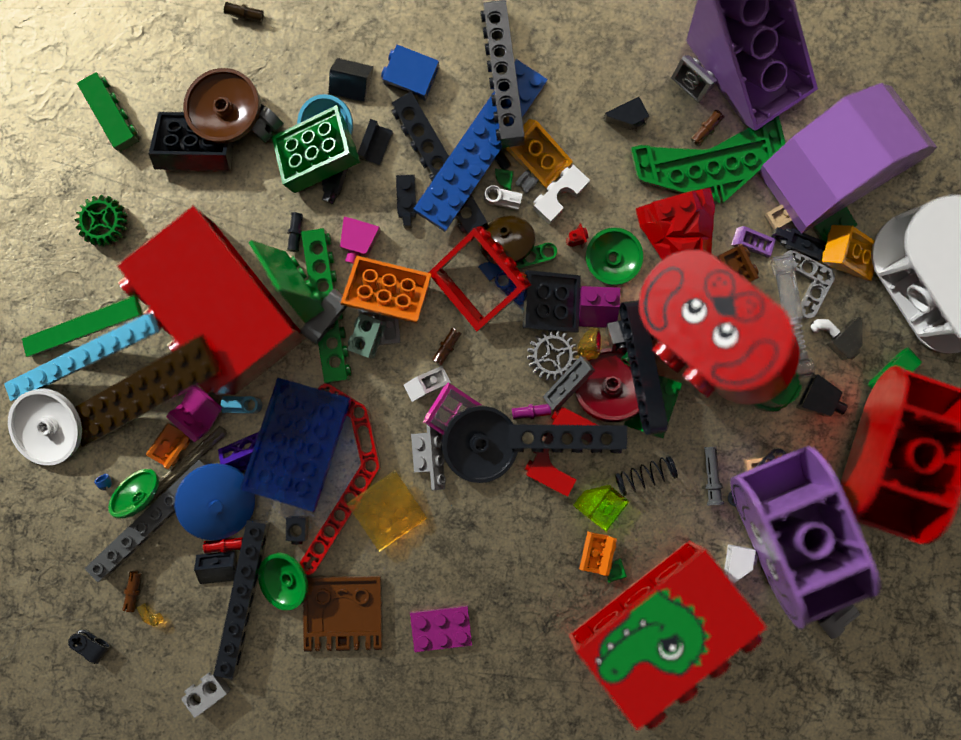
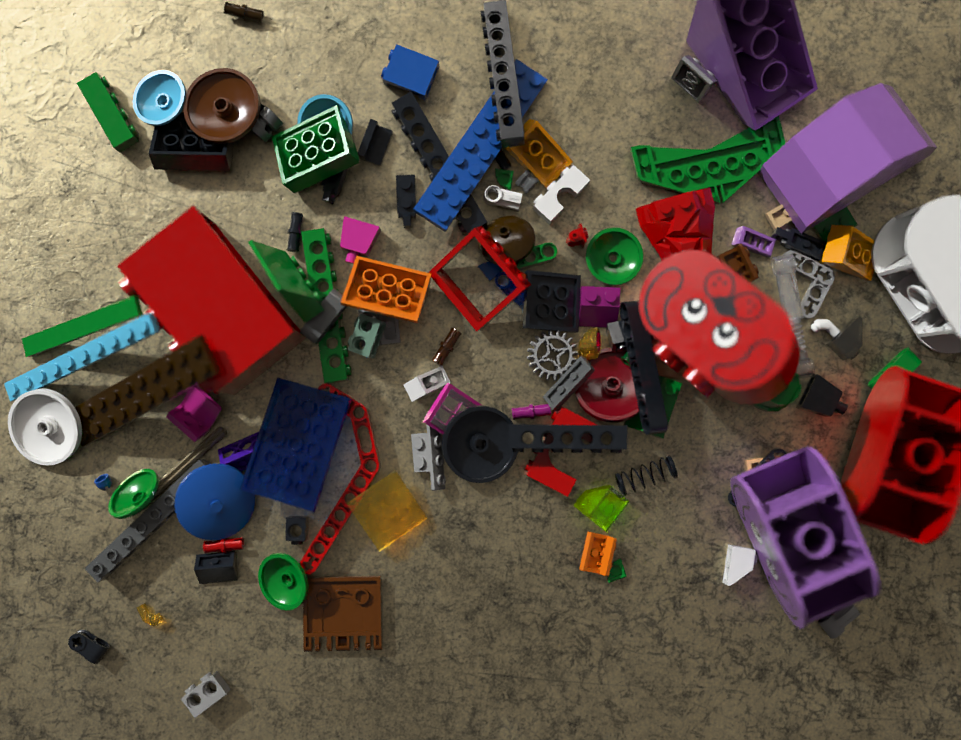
(90, 232): green gear -> none
(132, 591): reddish brown pin -> none
(152, 95): none -> medium azure dish
(168, 445): orange bracket -> none
(239, 404): medium azure piece -> none
(241, 599): black brick -> none
(349, 80): black slope -> none
(441, 628): magenta plate -> none
(628, 115): black slope -> none
(667, 635): red brick -> none
(707, 128): reddish brown pin -> none
(714, 486): dark grey pin -> none

